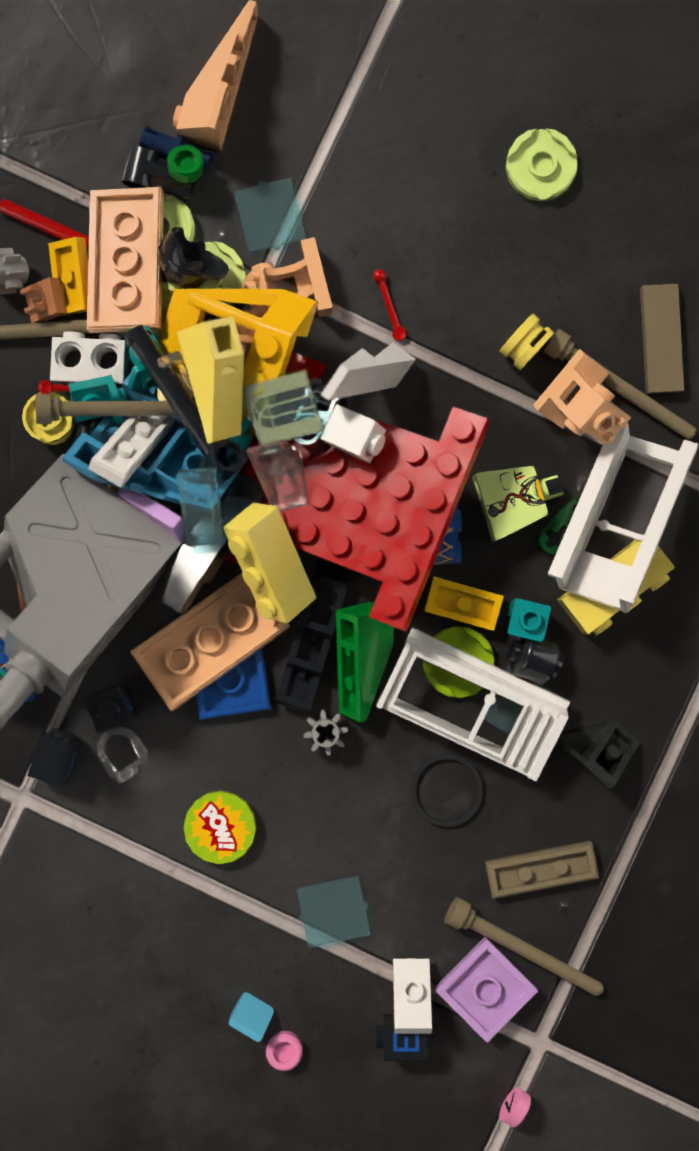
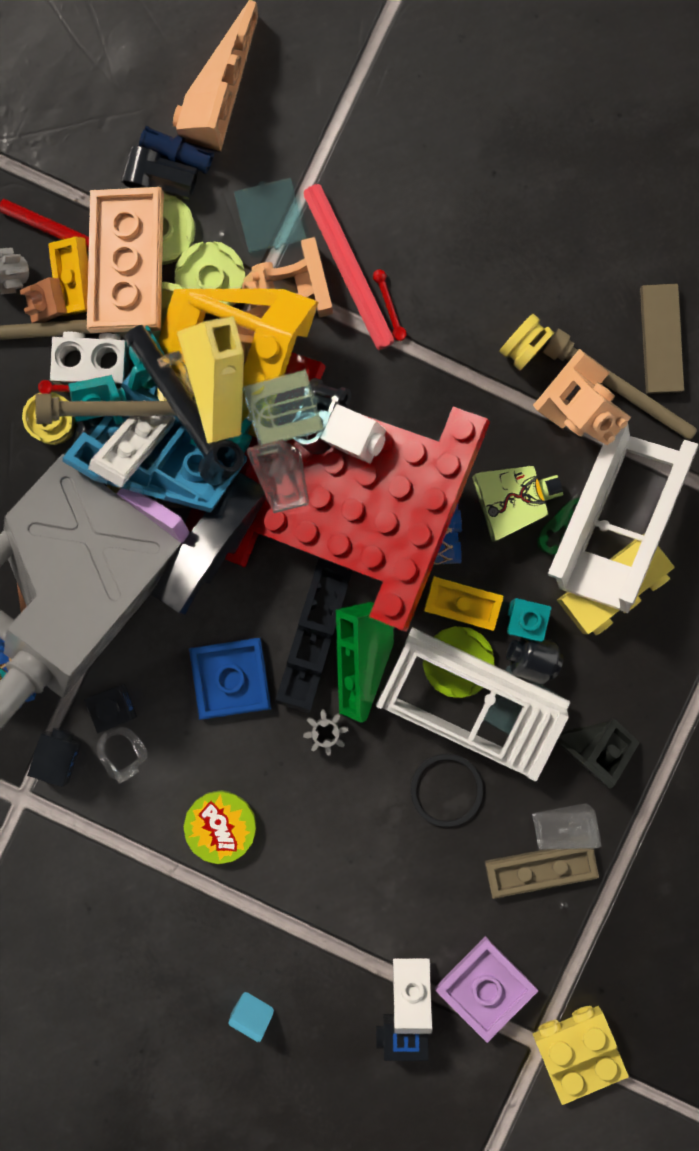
(185, 164): green tile -> none
(187, 262): black piece -> none
(201, 506): clear light blue tile -> none
(205, 643): light nougat tile -> none
(269, 562): light yellow brick -> none
(284, 1050): bright pink tile -> none
(333, 911): clear light blue piece -> none
(348, 266): none -> coral axle
(367, 373): white slope -> none
(463, 916): dark tan piece -> none
(515, 1107): bright pink tile -> none
(541, 164): yellowish green tile -> none
(567, 828): none -> clear slope
(580, 1054): none -> light yellow plate

